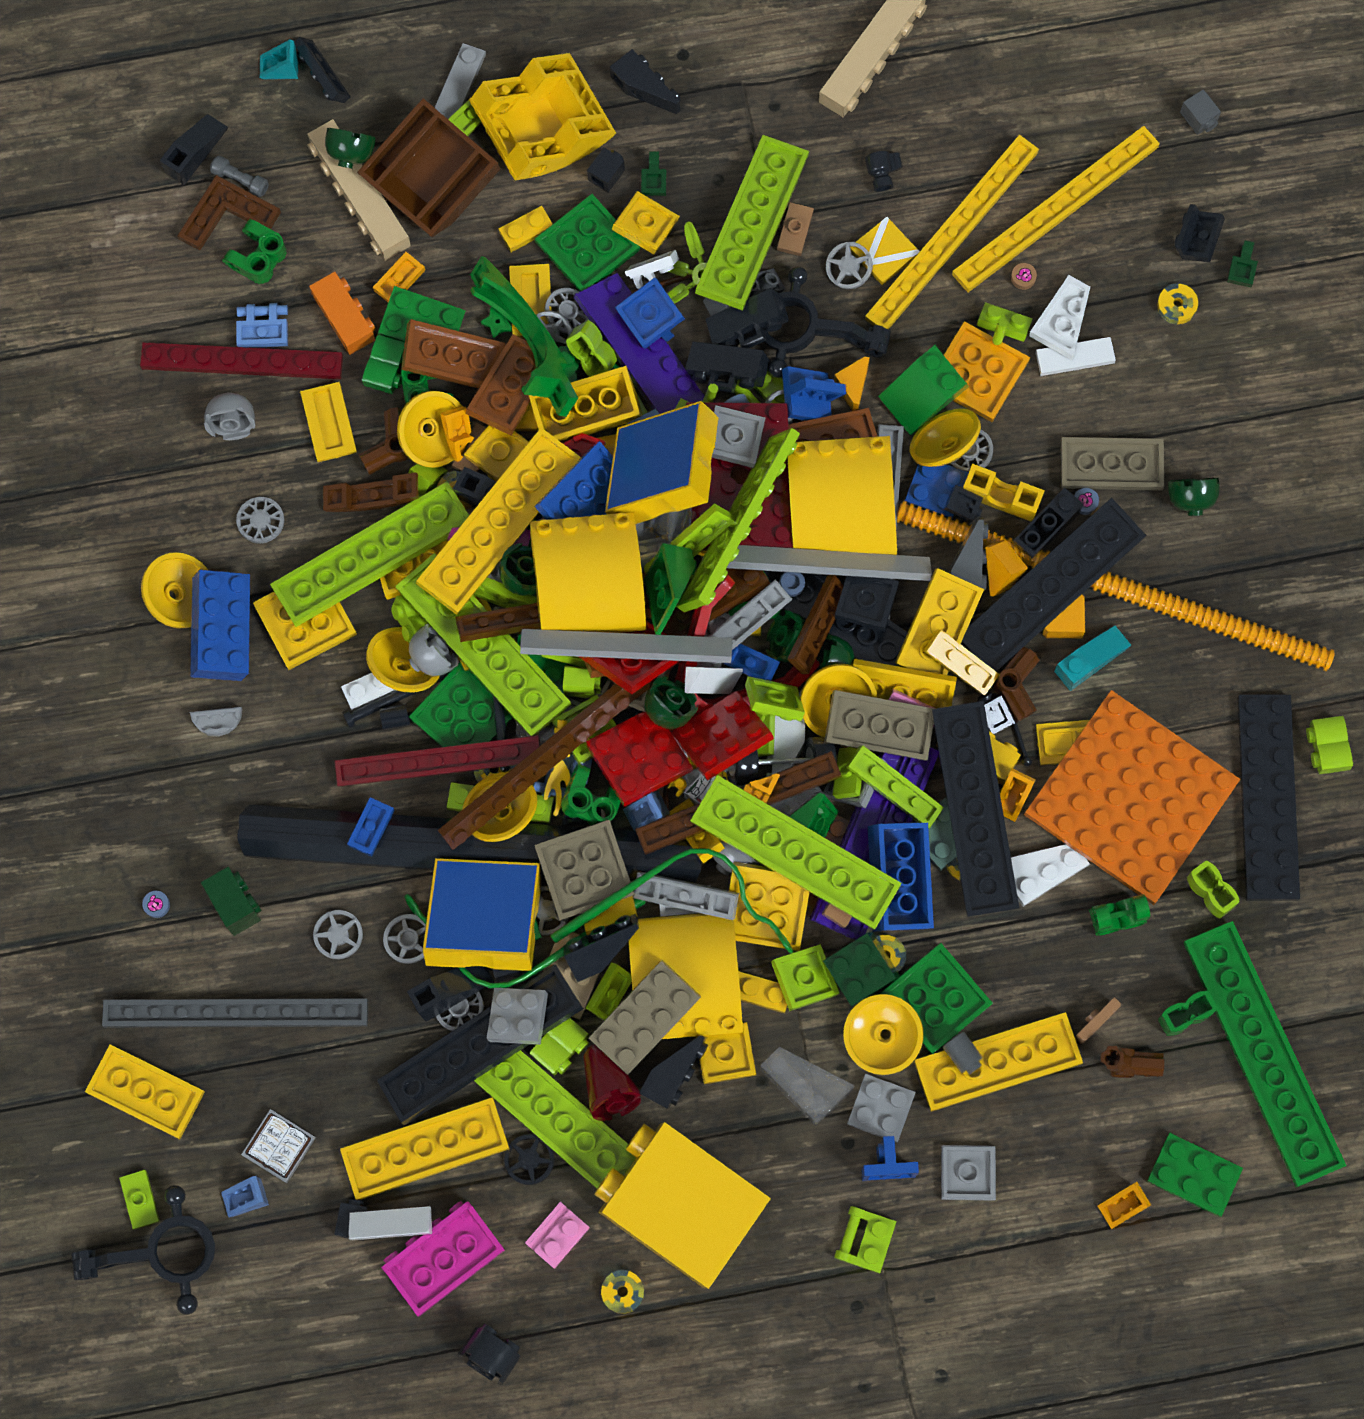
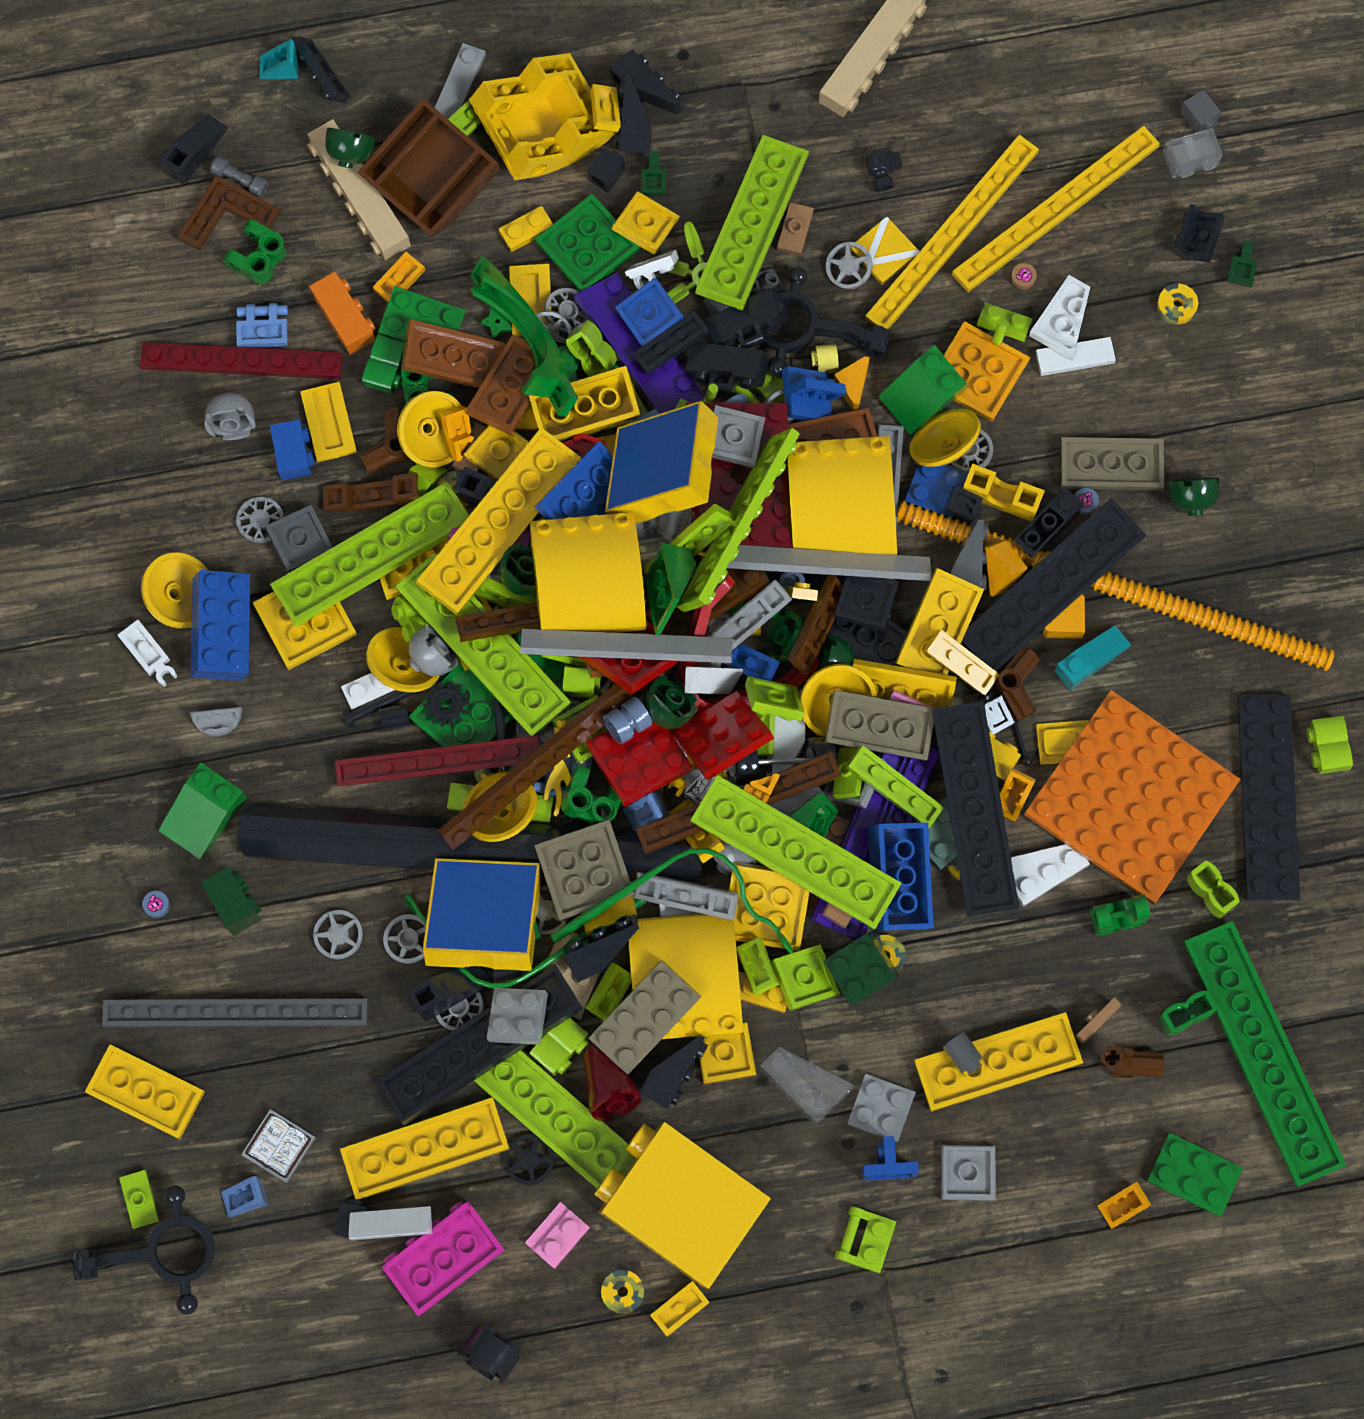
(146, 651): none -> white plate
(202, 811): none -> green slope
(291, 449): none -> blue brick
(298, 538): none -> dark grey plate
(370, 826): blue plate -> none
(447, 694): none -> black gear
(605, 108): none -> yellow plate
(630, 718): none -> sand blue wheel
(635, 125): none -> black slope
(671, 343): none -> black plate
(679, 1308): none -> yellow plate
(757, 966): none -> lime plate
(801, 591): none -> plate
(825, 358): none -> light yellow plate
(865, 1040): yellow dish -> none
(941, 996): green plate -> none
(1192, 153): none -> clear brick

